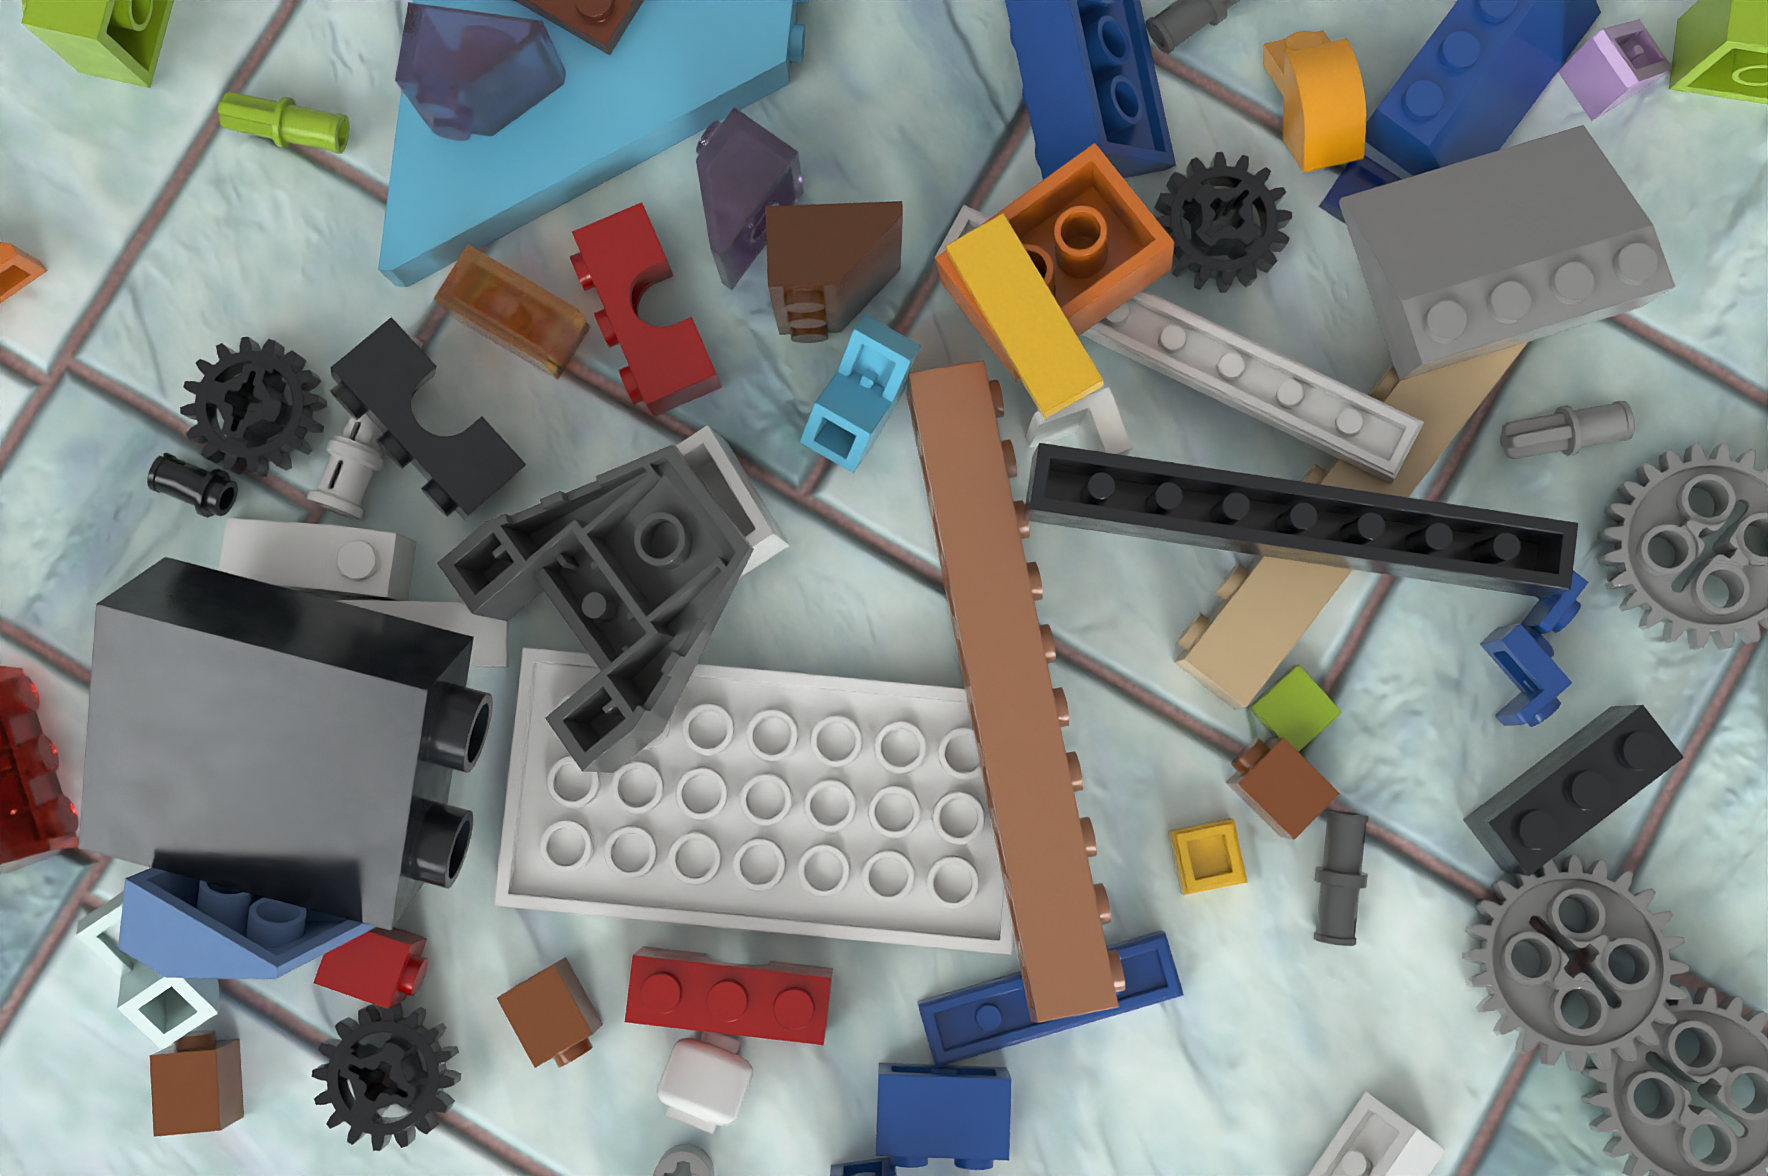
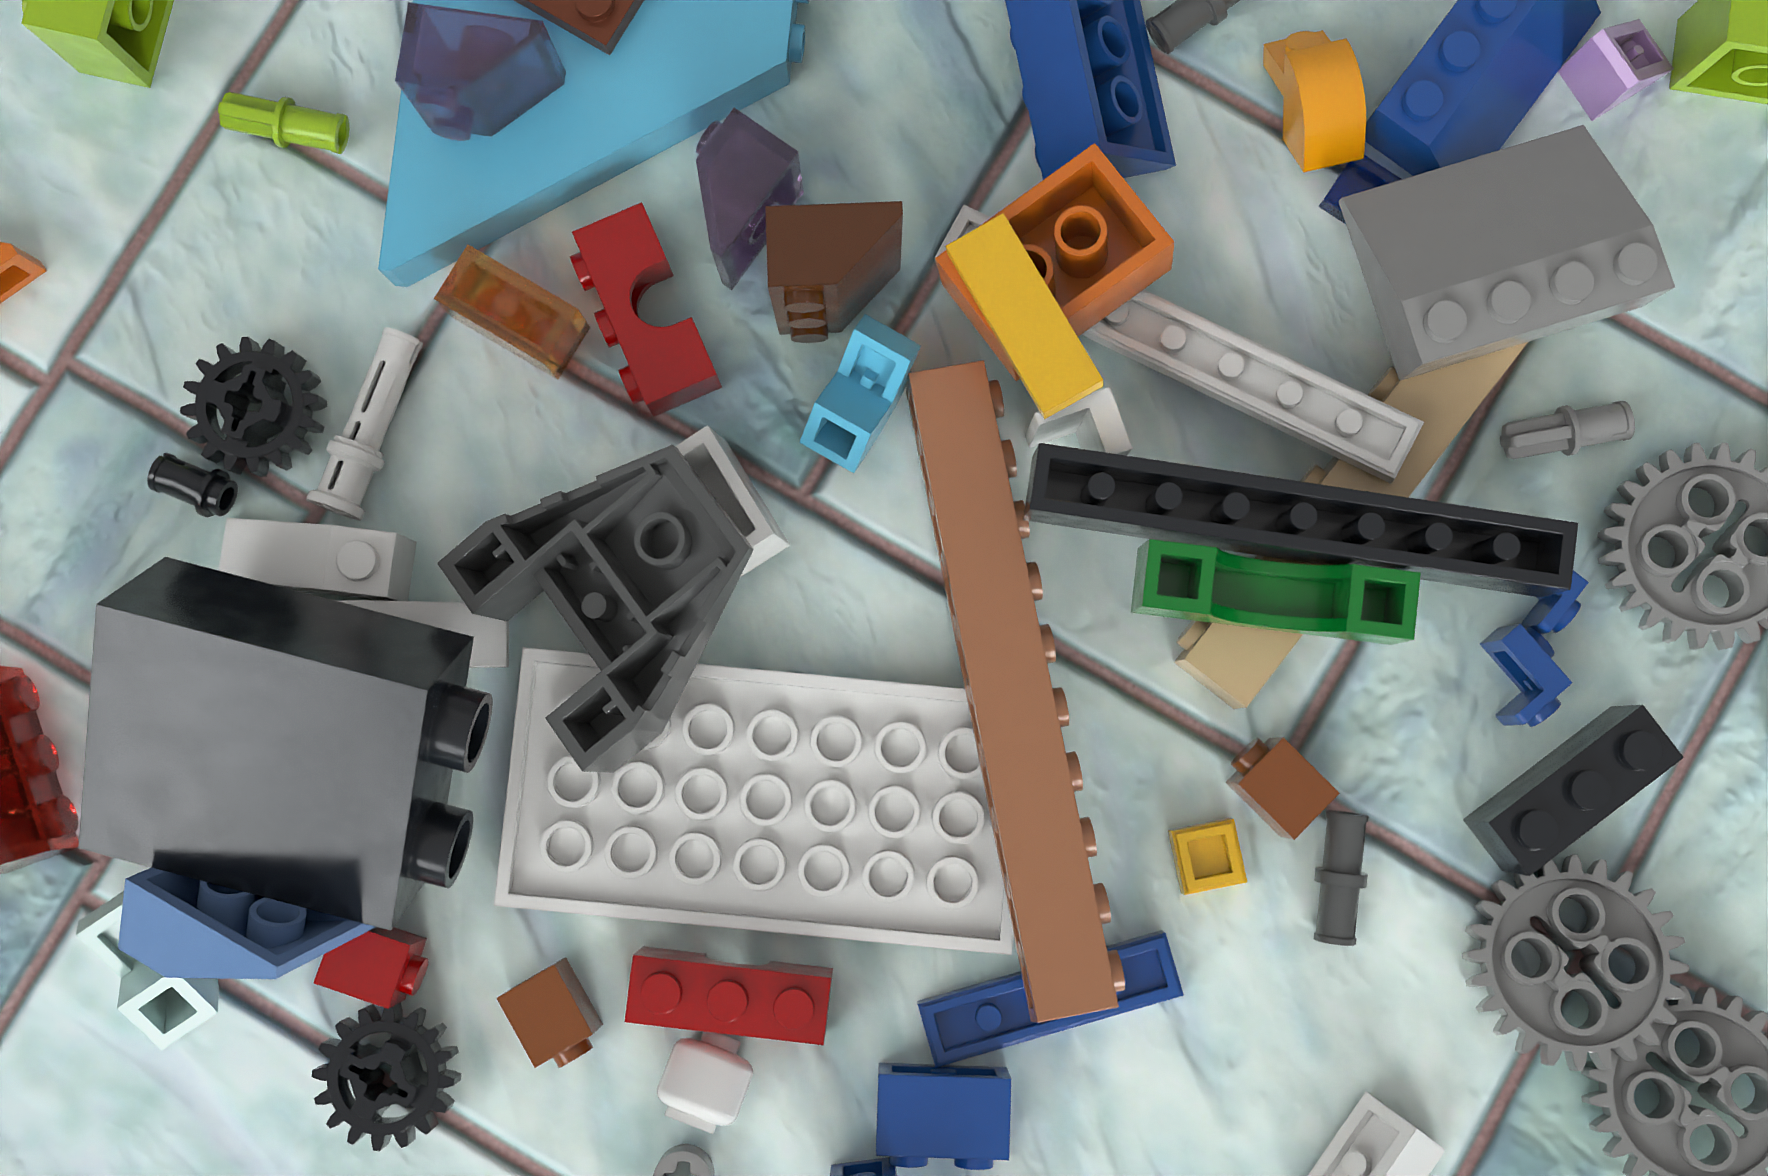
(196, 1085): dark orange brick -> none
(380, 382): black arch -> none
(1239, 239): black gear -> none
(1275, 596): none -> green arch
(1295, 708): lime tile -> none

